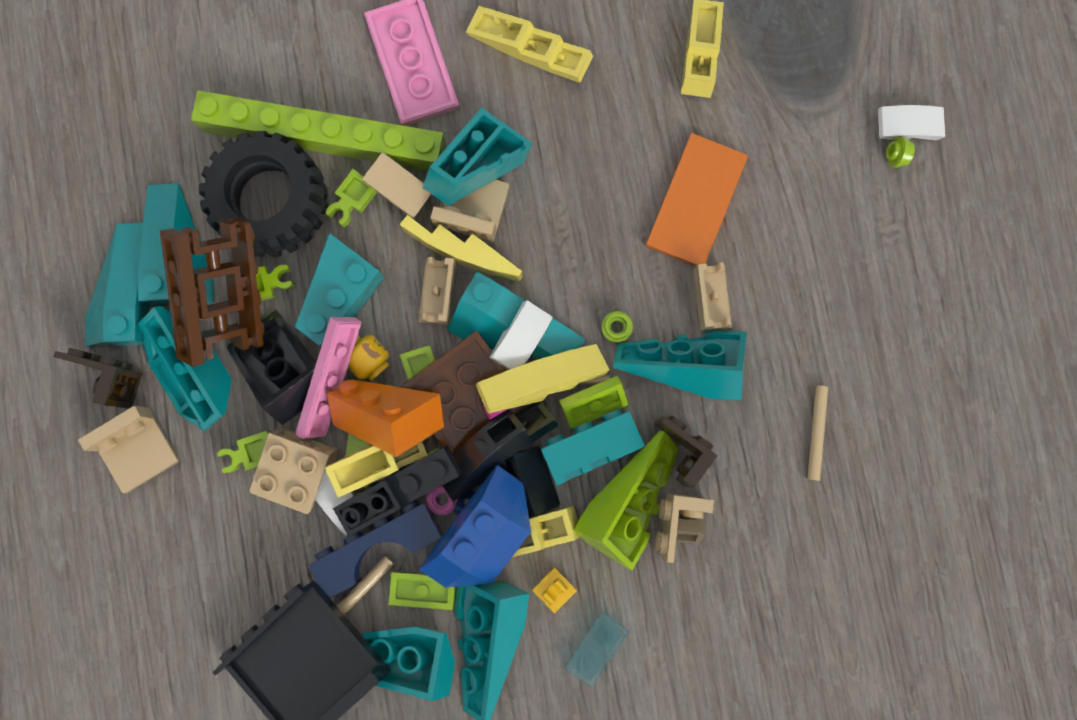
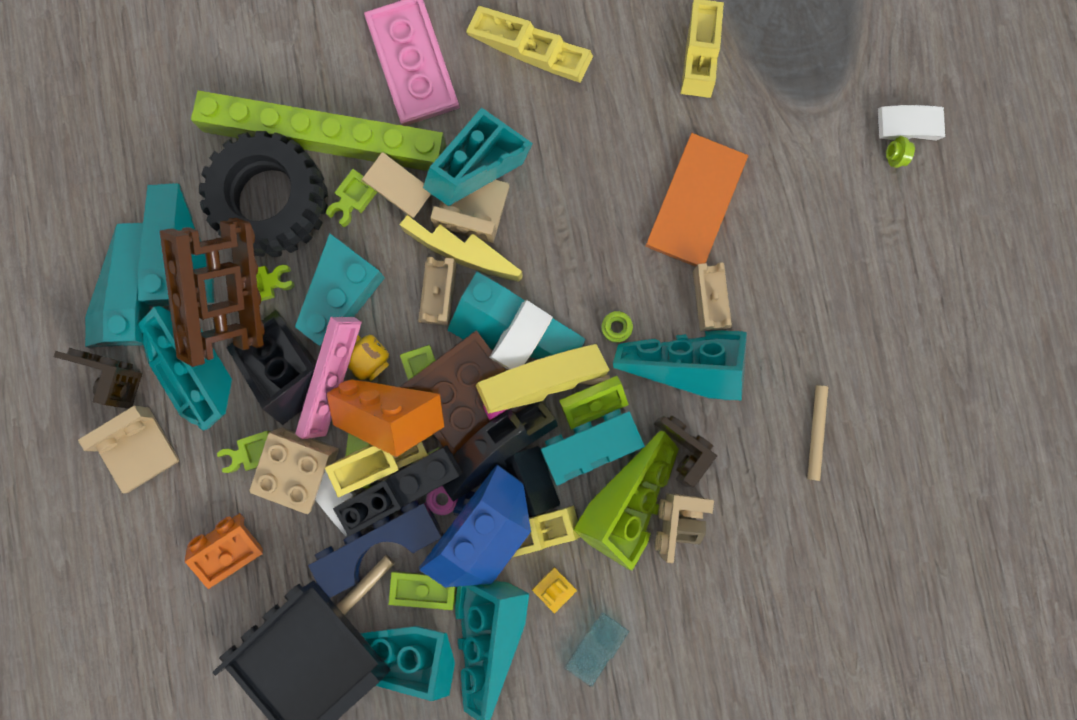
(222, 551): none -> orange bracket

